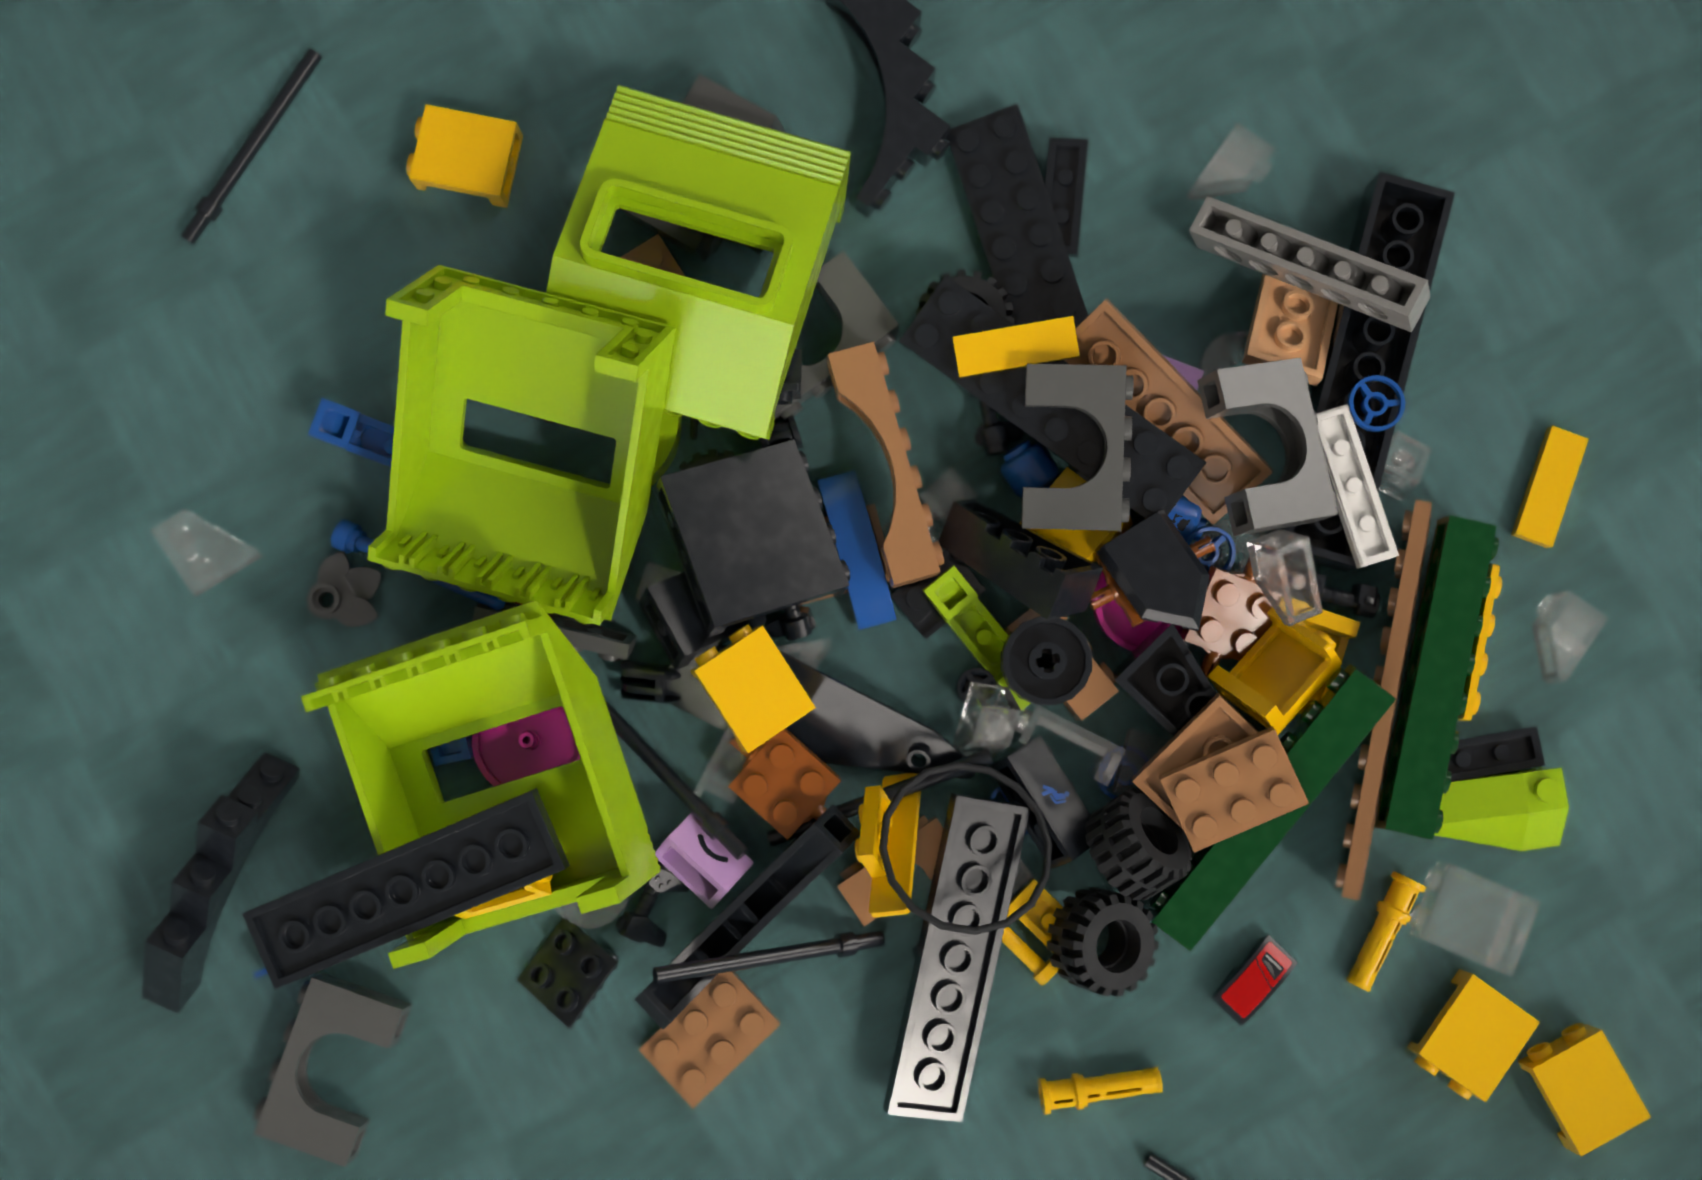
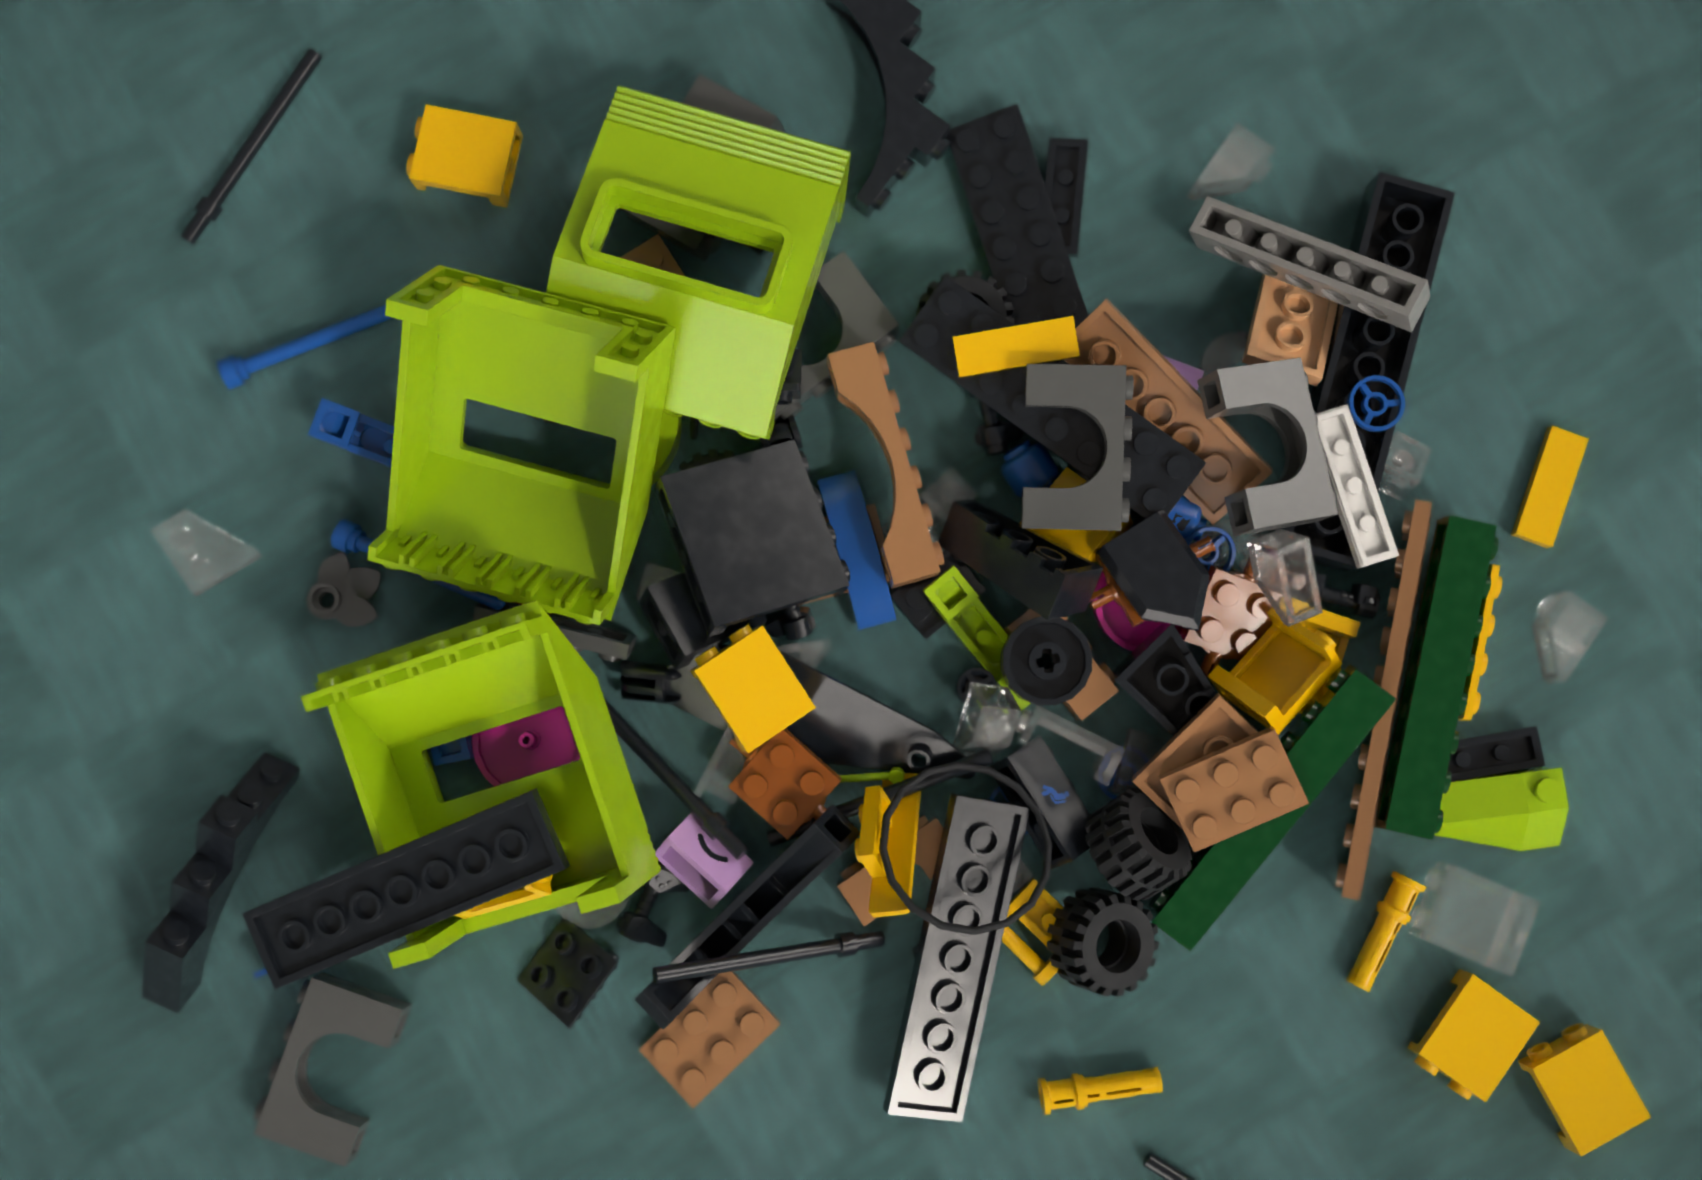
(236, 370): none -> blue piece
(895, 775): none -> lime hinge
(1254, 980): slope -> none

